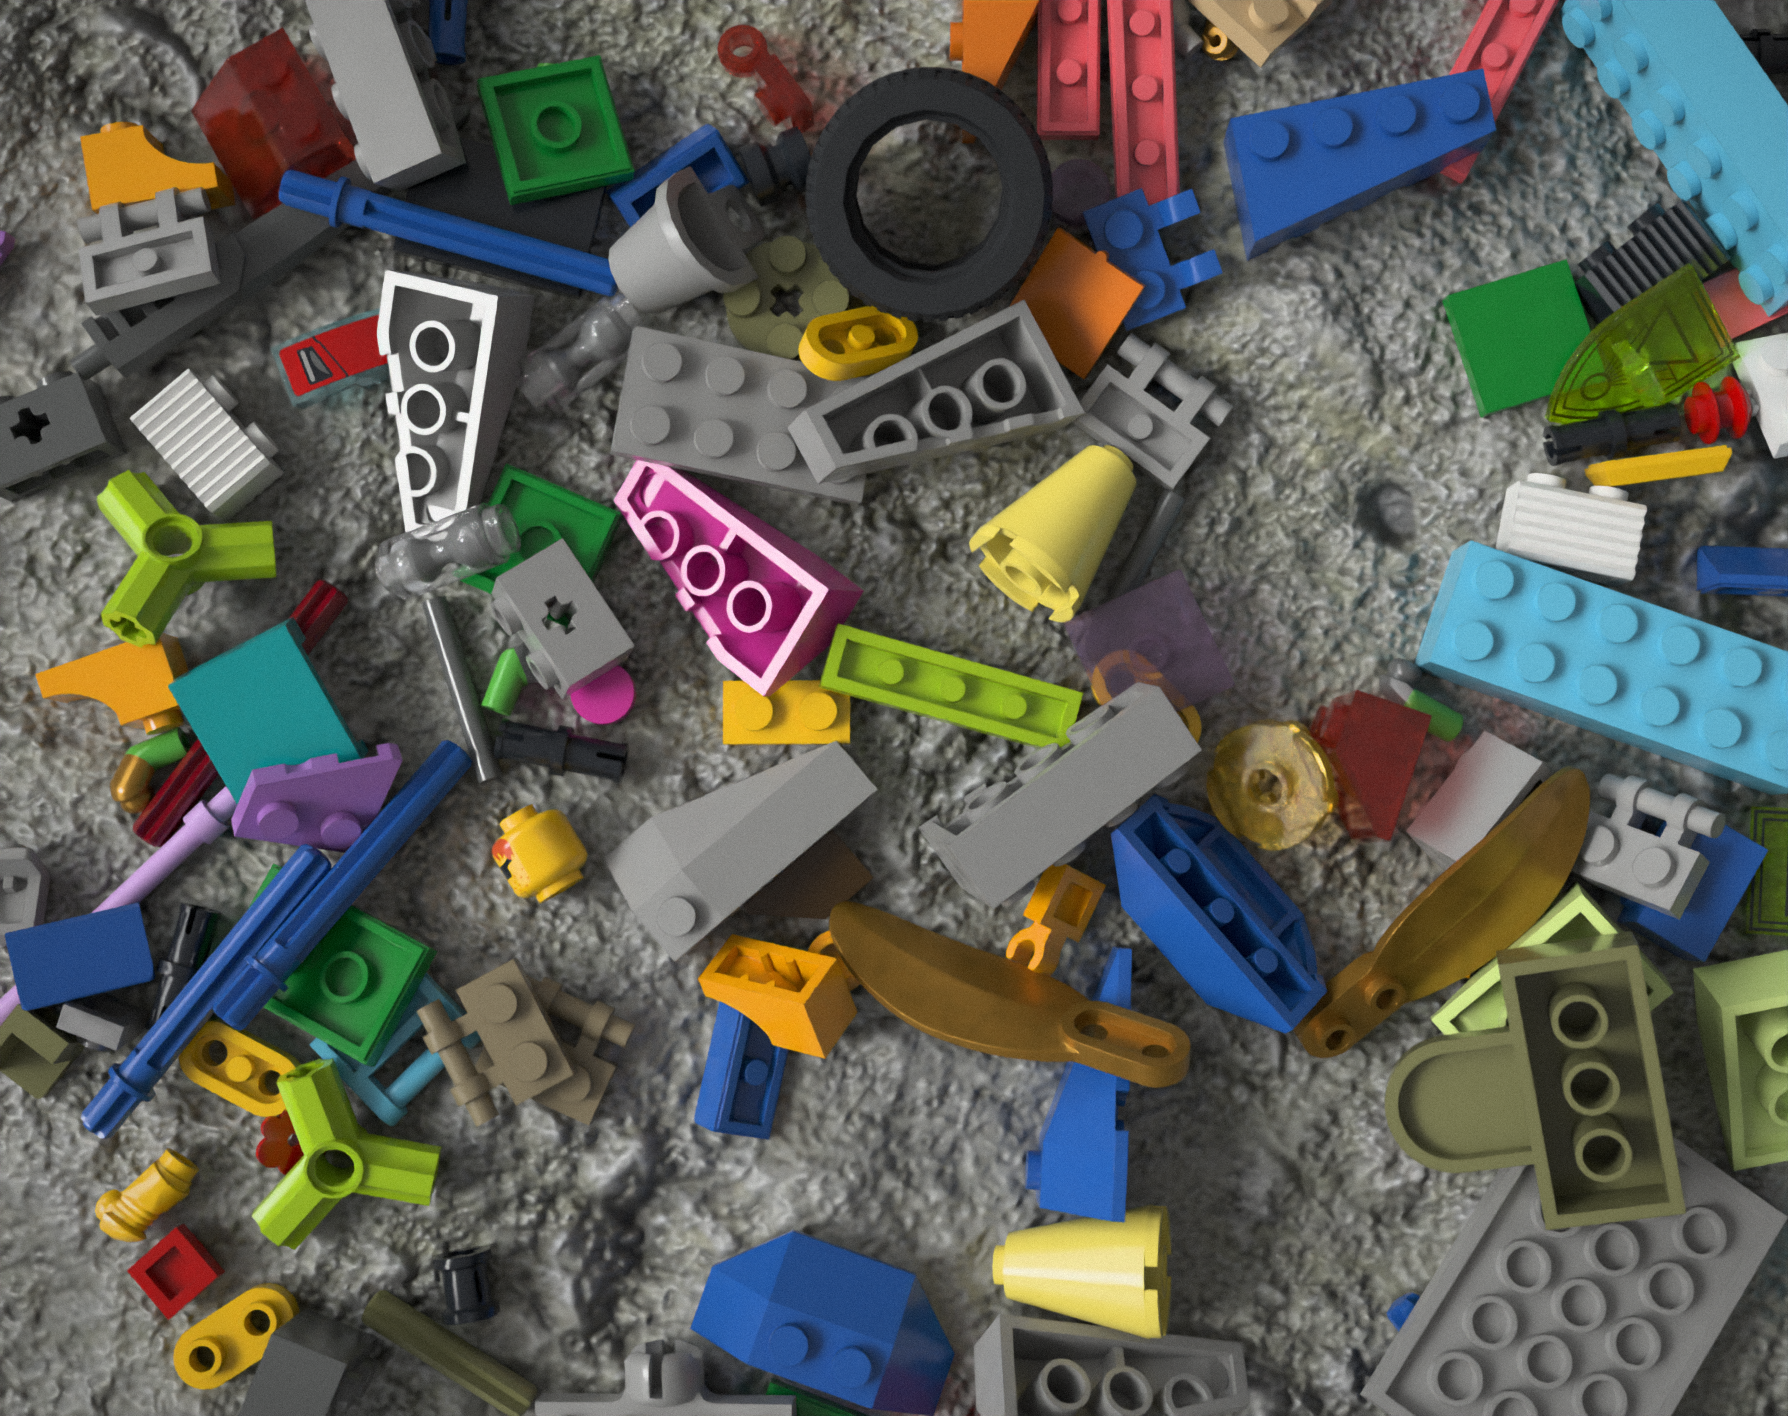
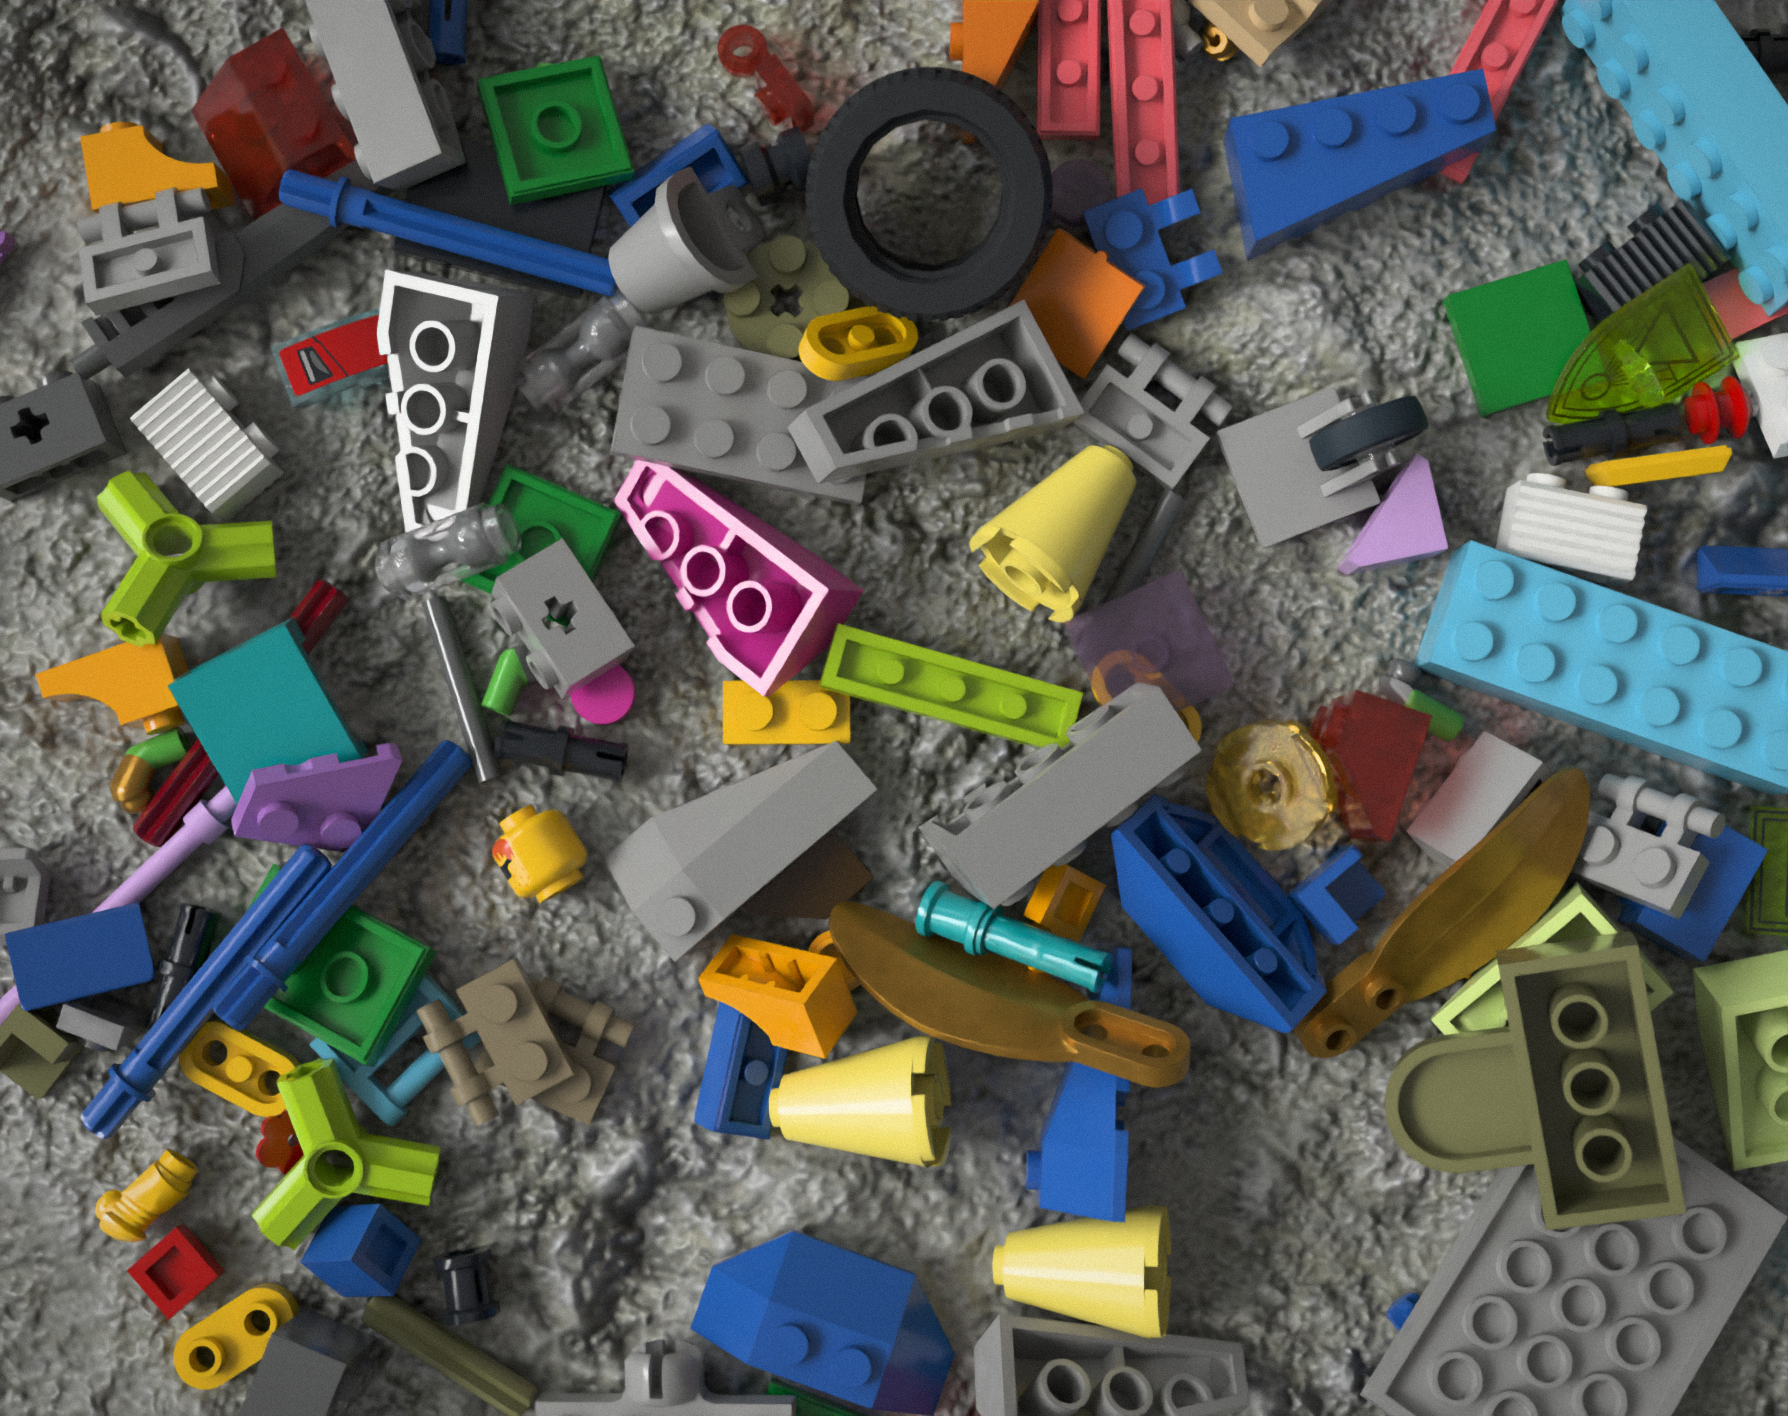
(361, 1251): none -> blue panel
(871, 1103): none -> light yellow cone
(989, 930): none -> teal pin
(1316, 459): none -> light grey plate
(1337, 895): none -> blue panel
(1402, 526): none -> lavender slope

